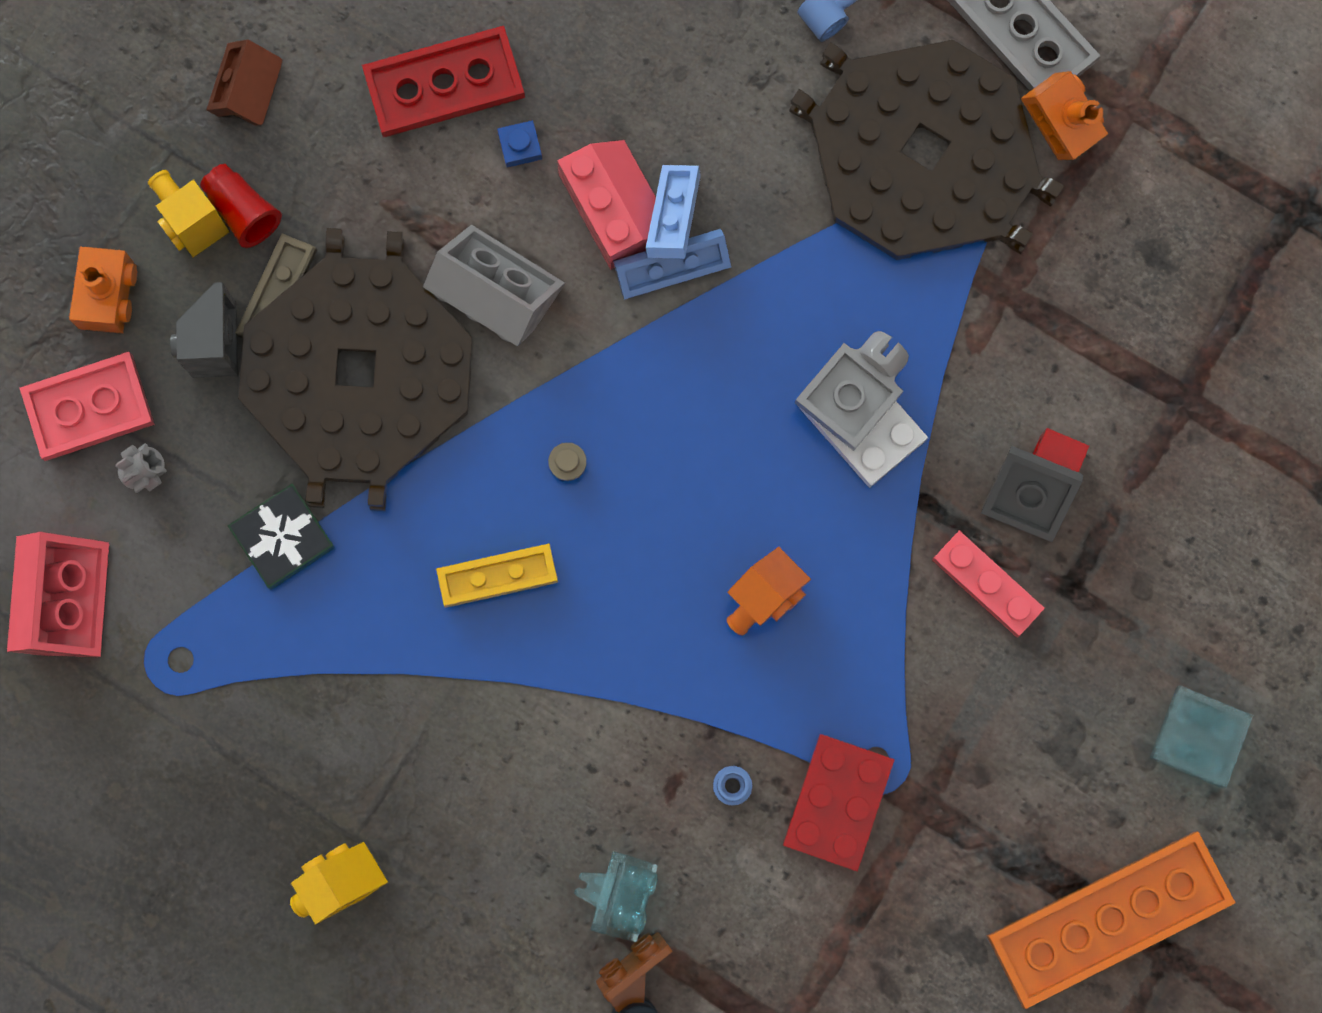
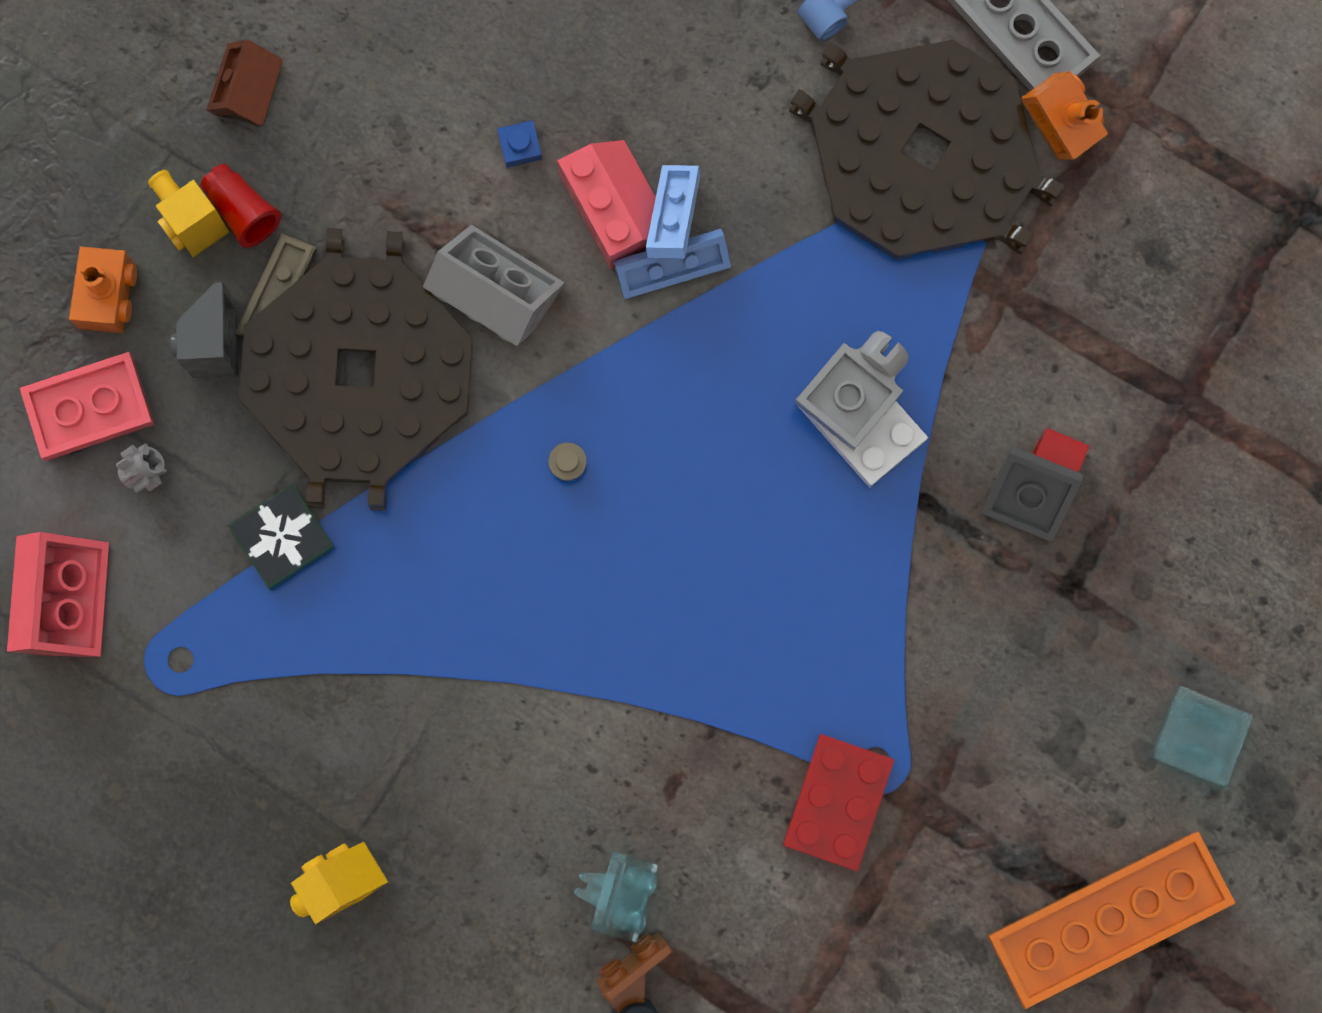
(436, 104): red plate -> none
(496, 575): yellow plate -> none
(741, 776): medium blue plate -> none
(766, 591): orange brick -> none
(988, 584): coral plate -> none

